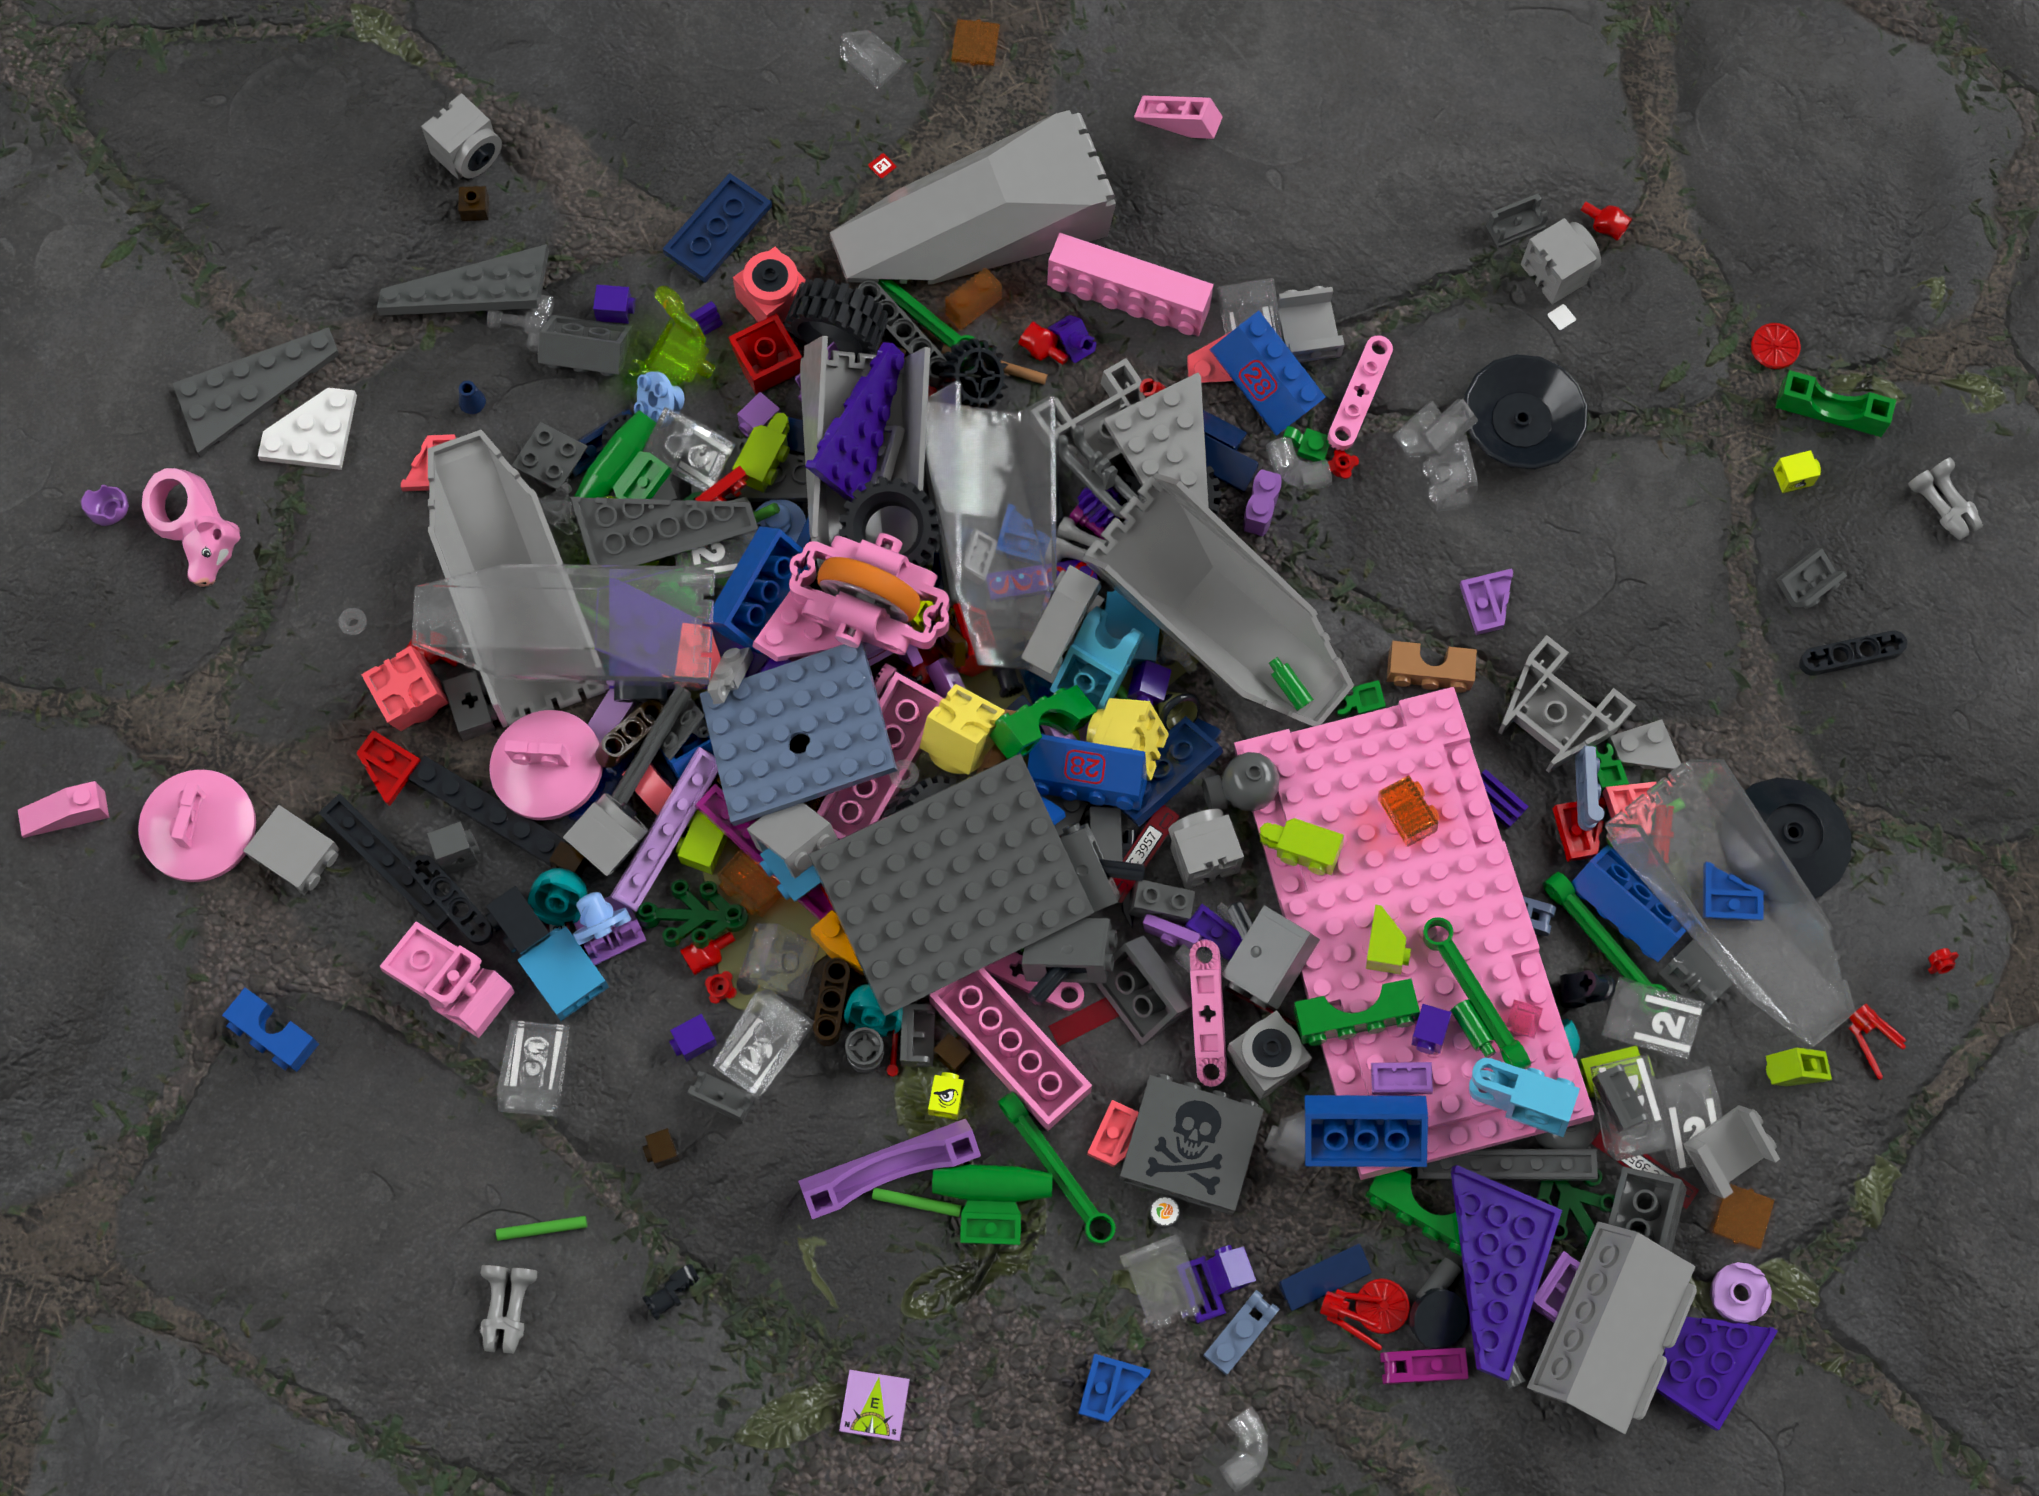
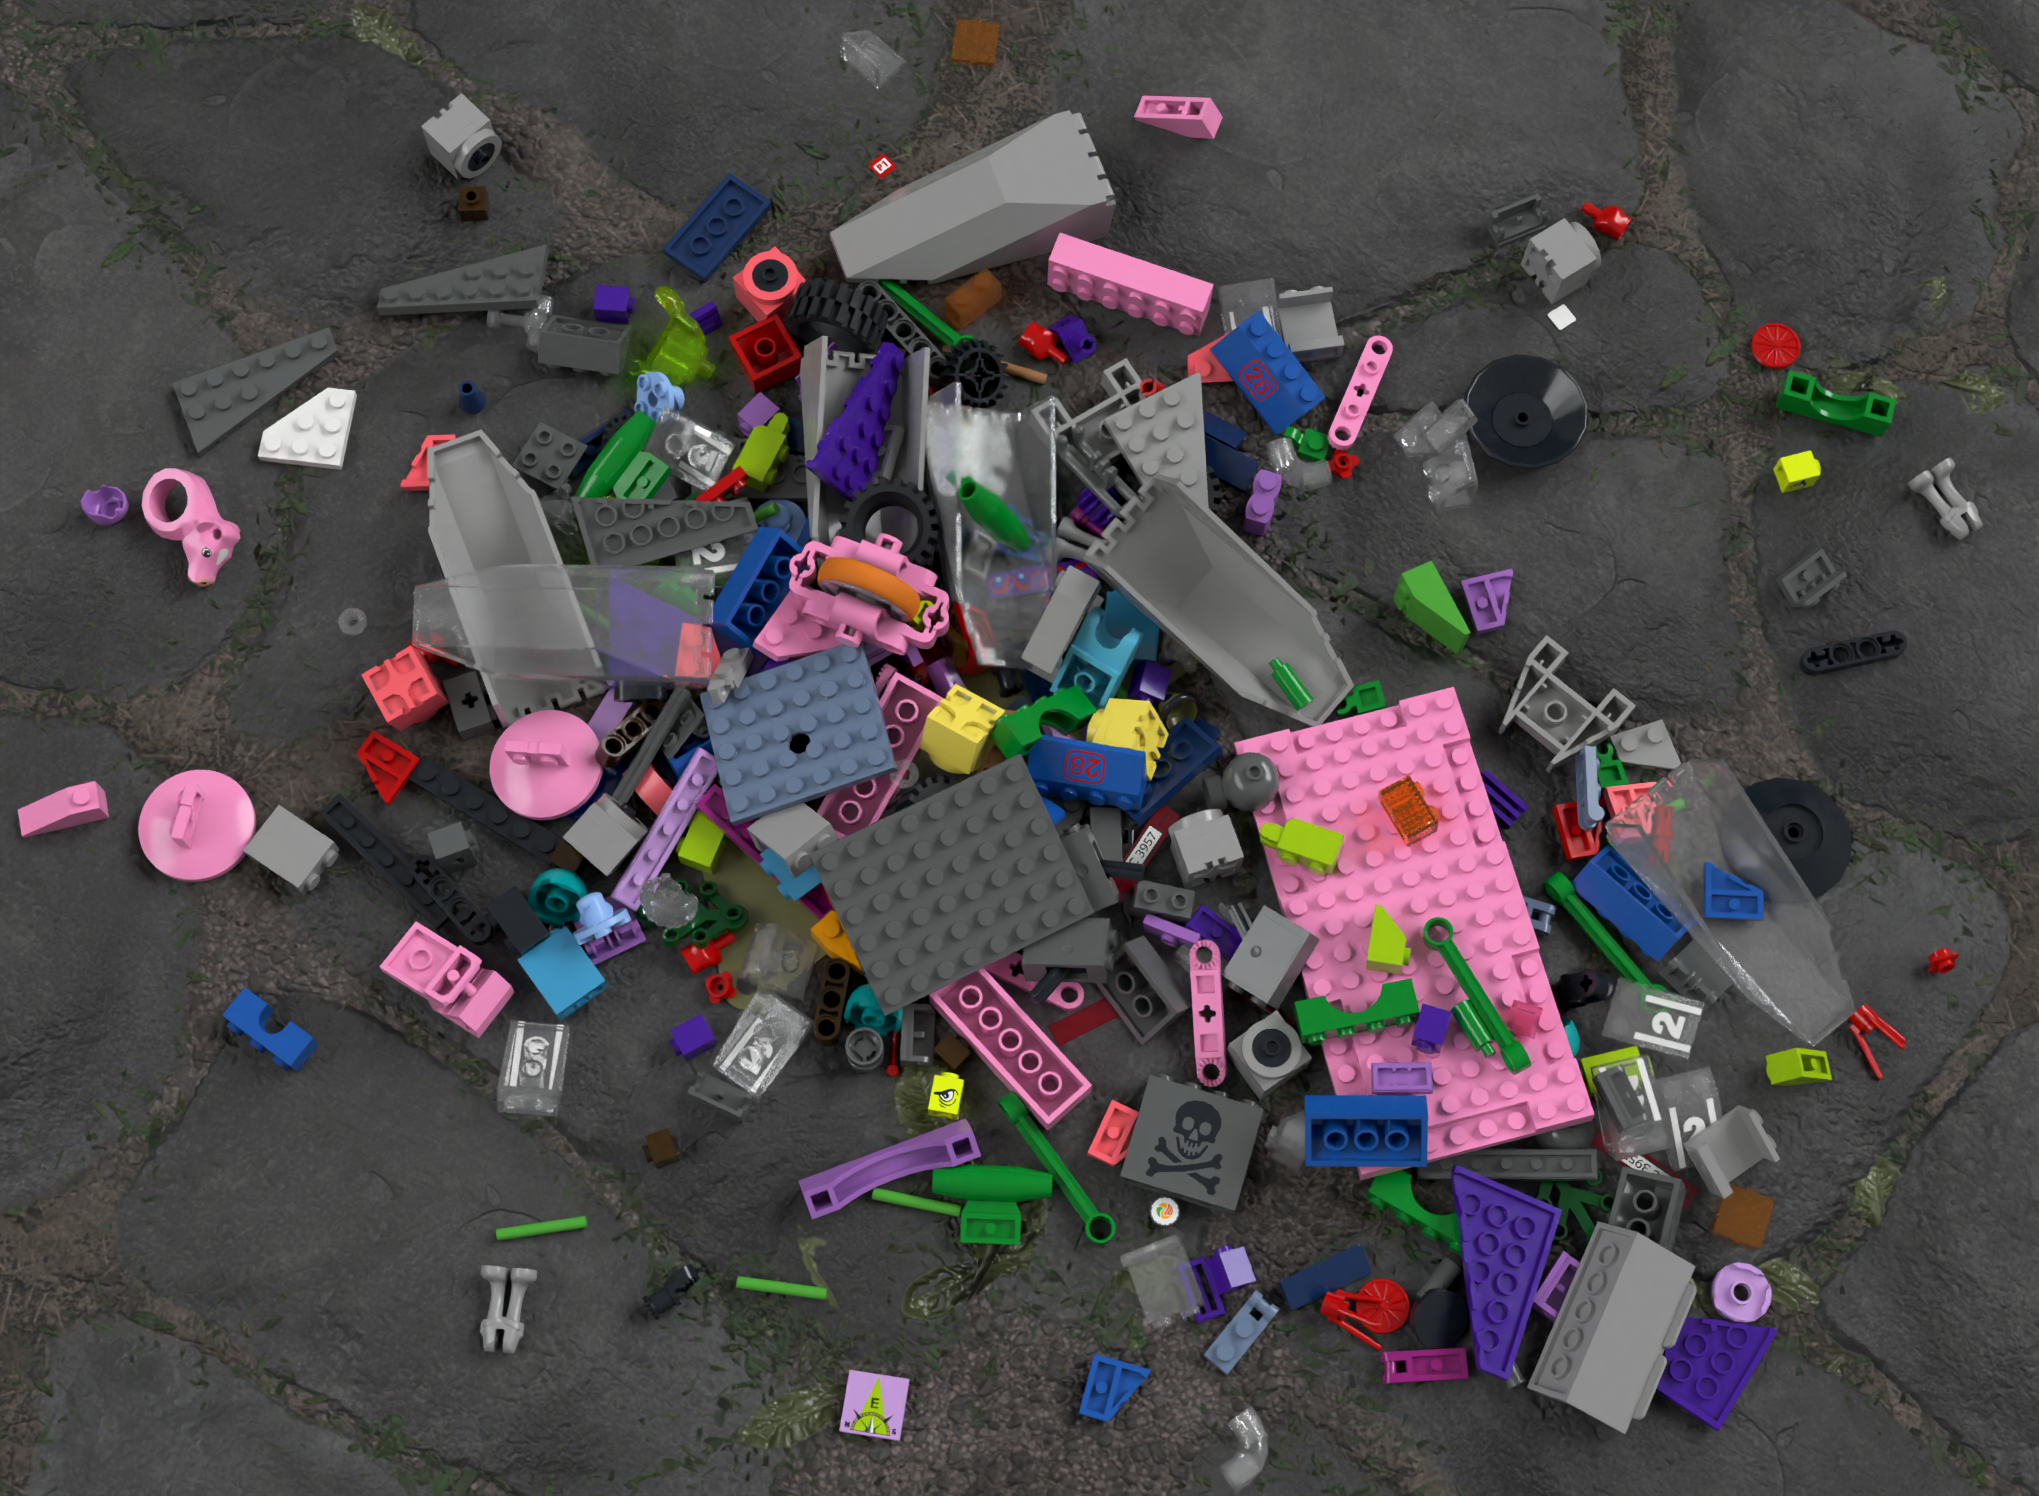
(667, 903): none -> clear hair
(749, 883): clear orange brick -> none
(781, 1288): none -> bright green bar
(993, 515): none -> green plate
(1408, 668): medium nougat arch -> none
(1431, 607): none -> bright green slope
(1525, 1094): medium azure brick -> none

